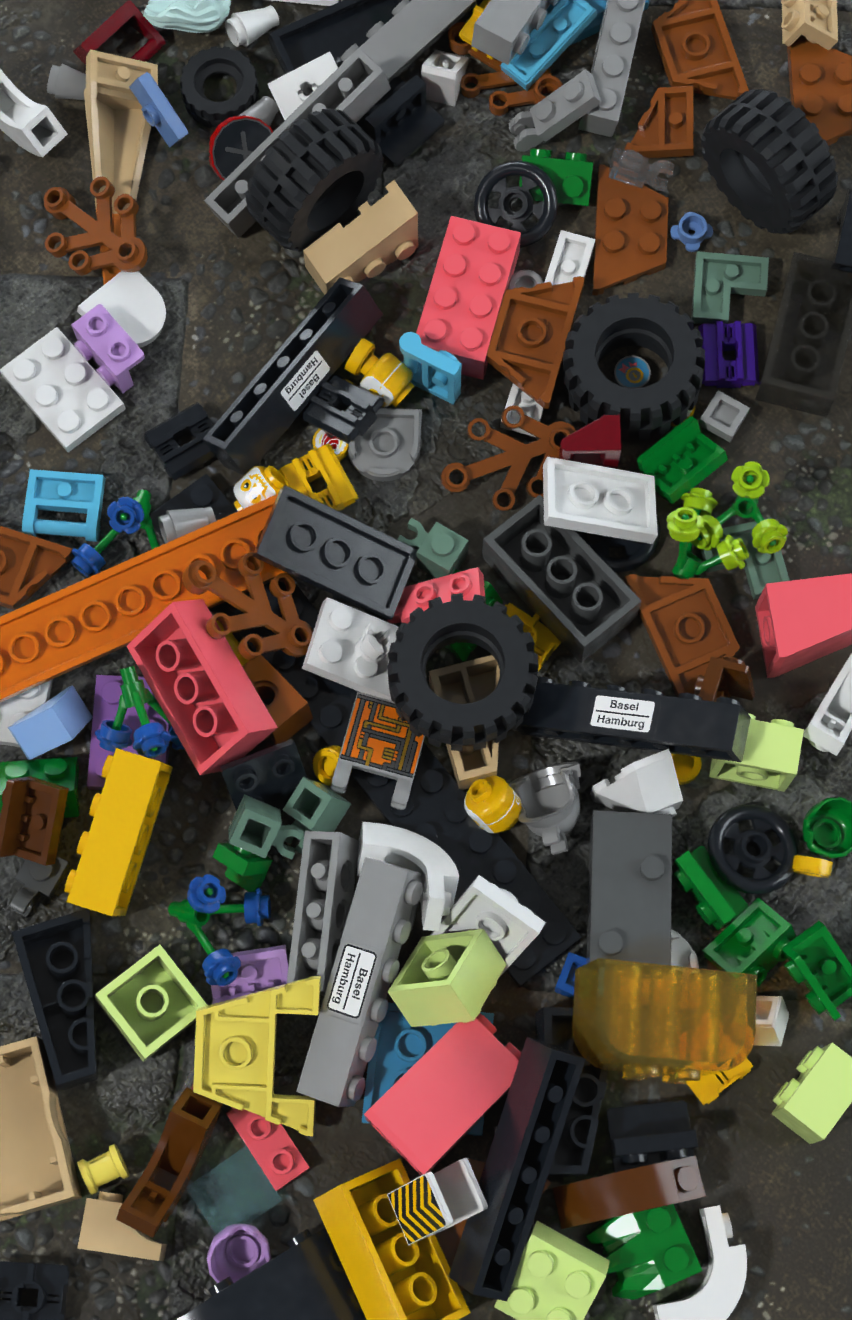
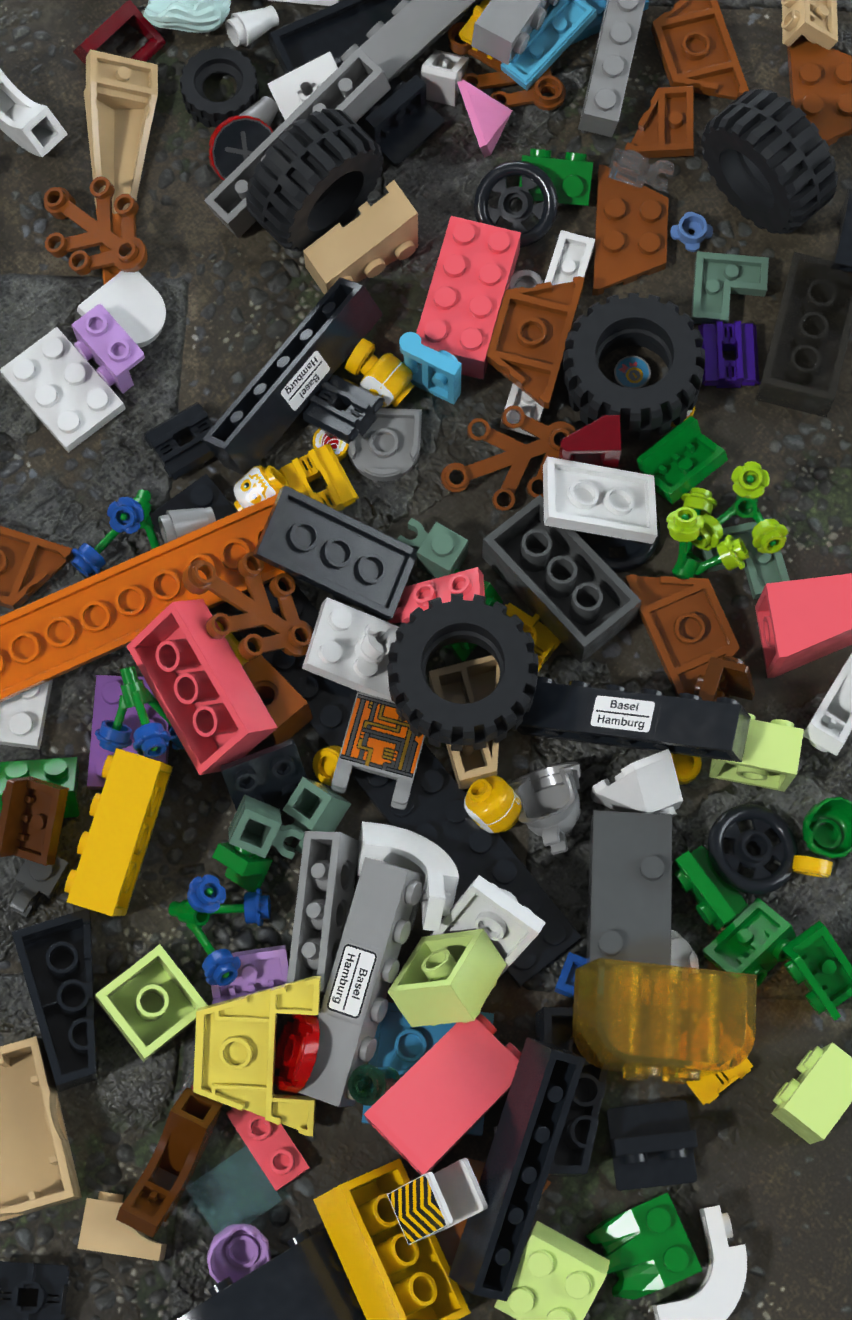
(51, 723): light blue slope -> none
(64, 493): medium azure plate -> none
(66, 83): light grey cone -> none
(103, 1169): light yellow bush -> none
(158, 110): medium blue plate -> none
(297, 1052): none -> red tile
(371, 1082): none -> clear green cone
(486, 116): none -> bright pink slope
(555, 112): light grey hinge -> none
(628, 1192): reddish brown arch -> none
(724, 416): light grey plate -> none
(770, 1020): white slope -> none

